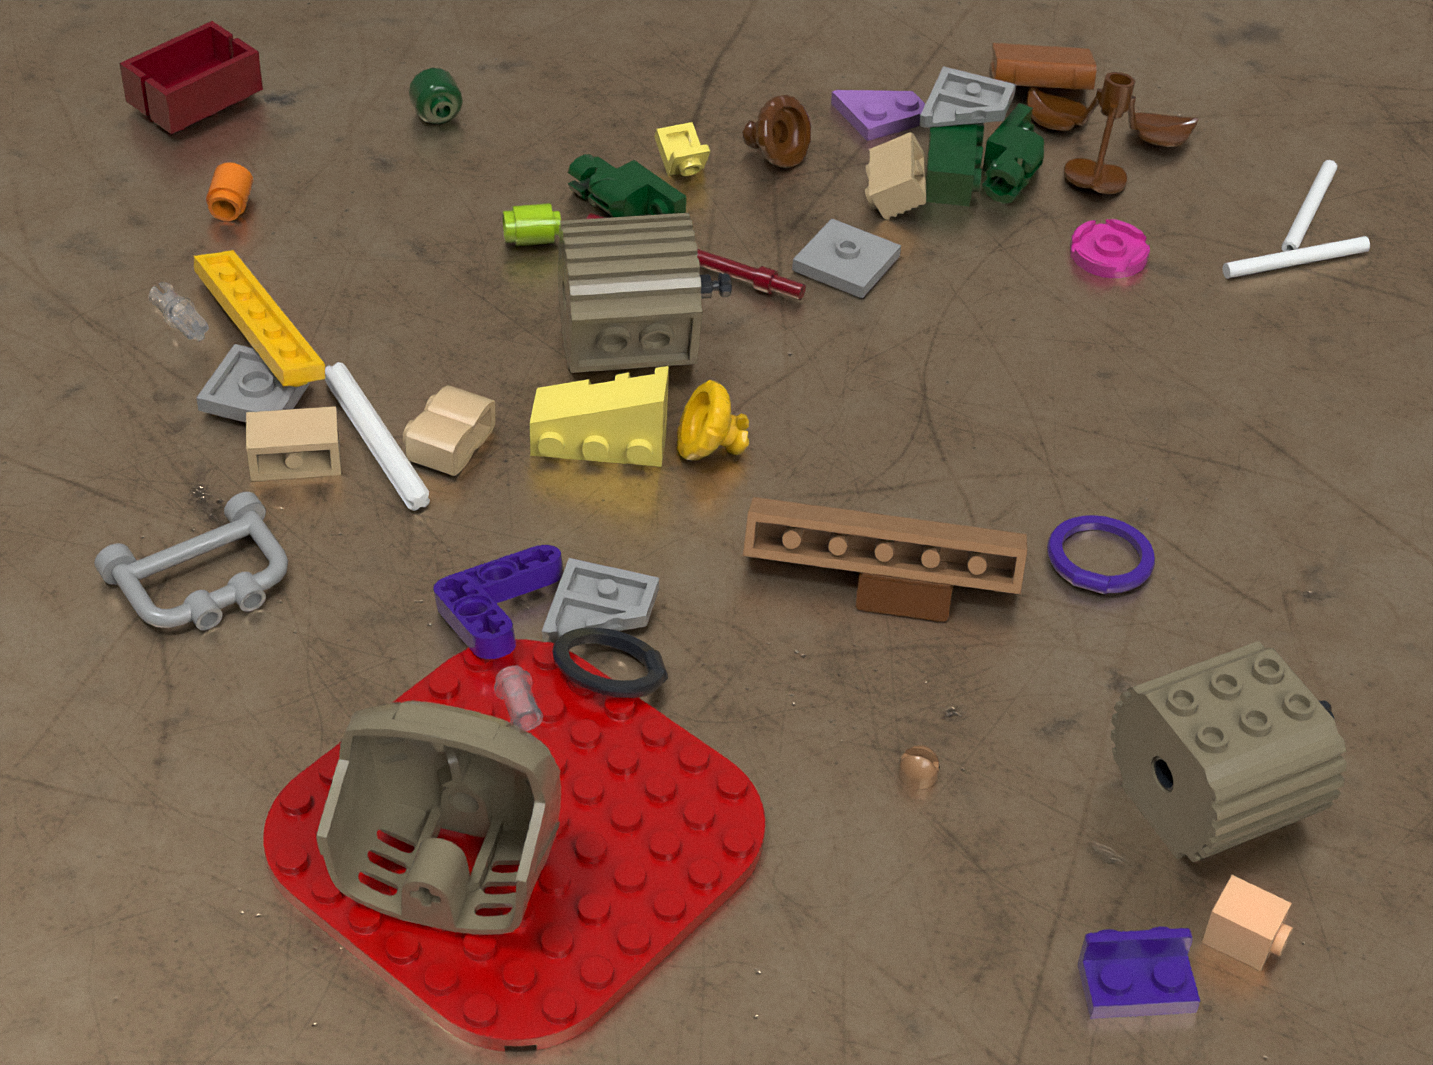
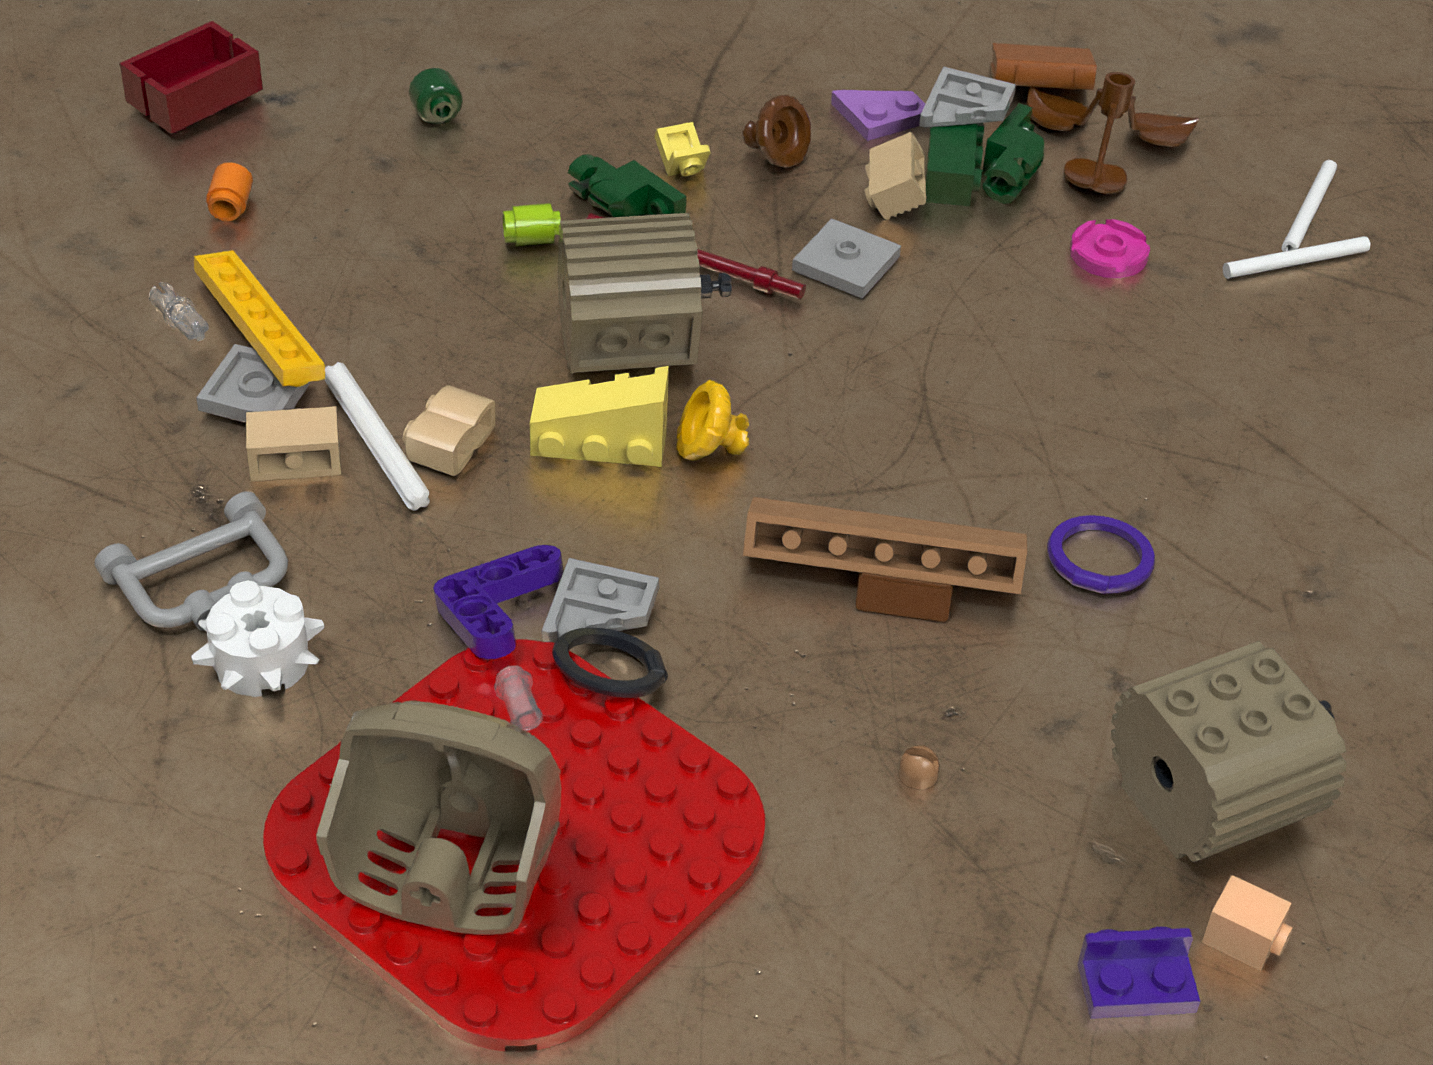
(257, 639): none -> white brick

